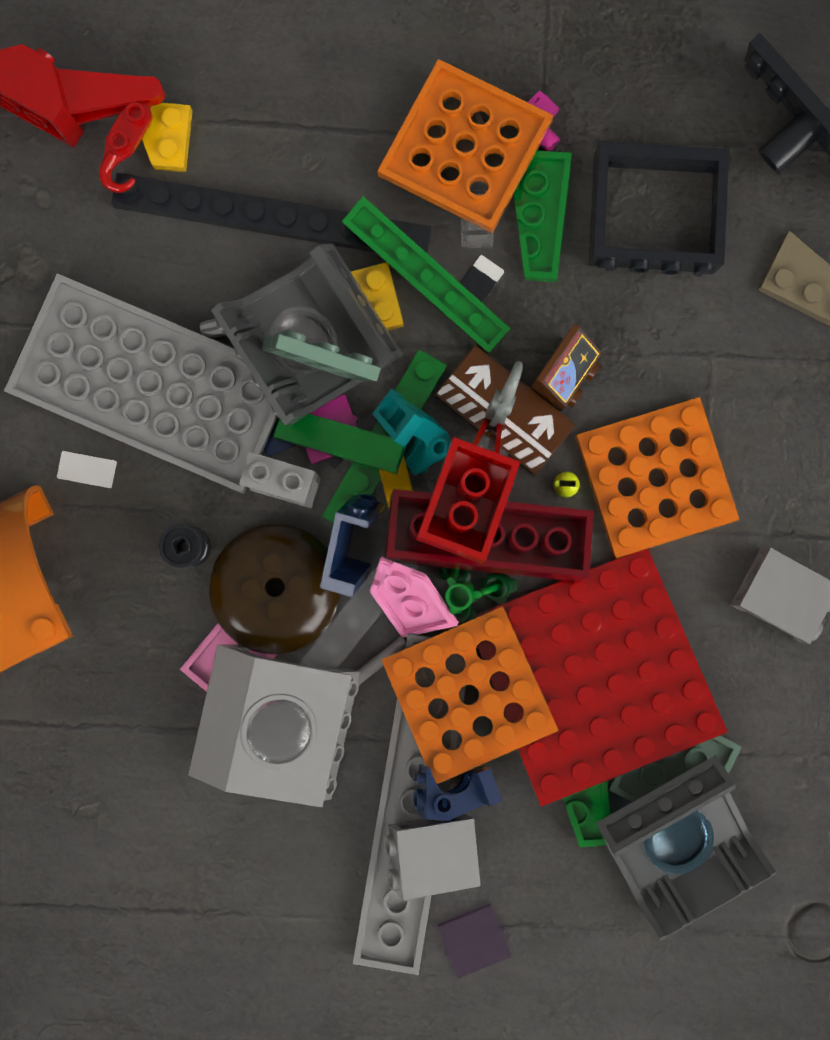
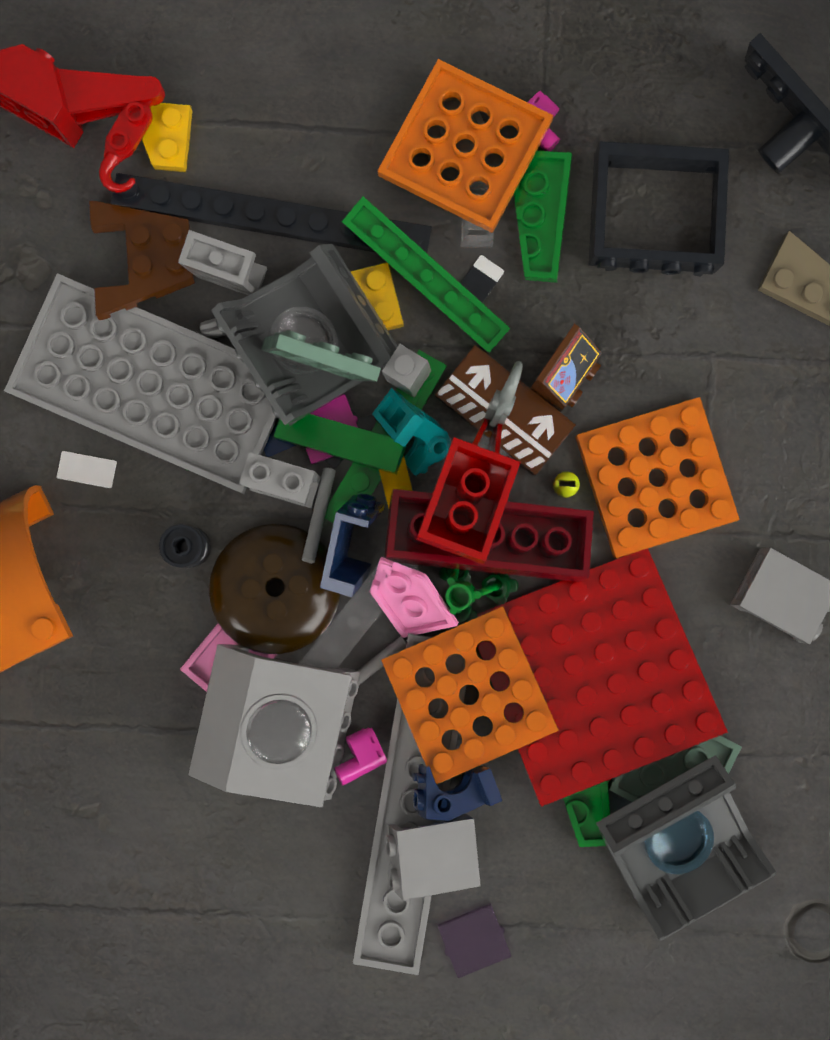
(153, 255): none -> reddish brown wing
(222, 263): none -> light grey panel
(318, 515): none -> light grey bar
(366, 753): none -> dark pink piece
(406, 370): none -> light grey brick

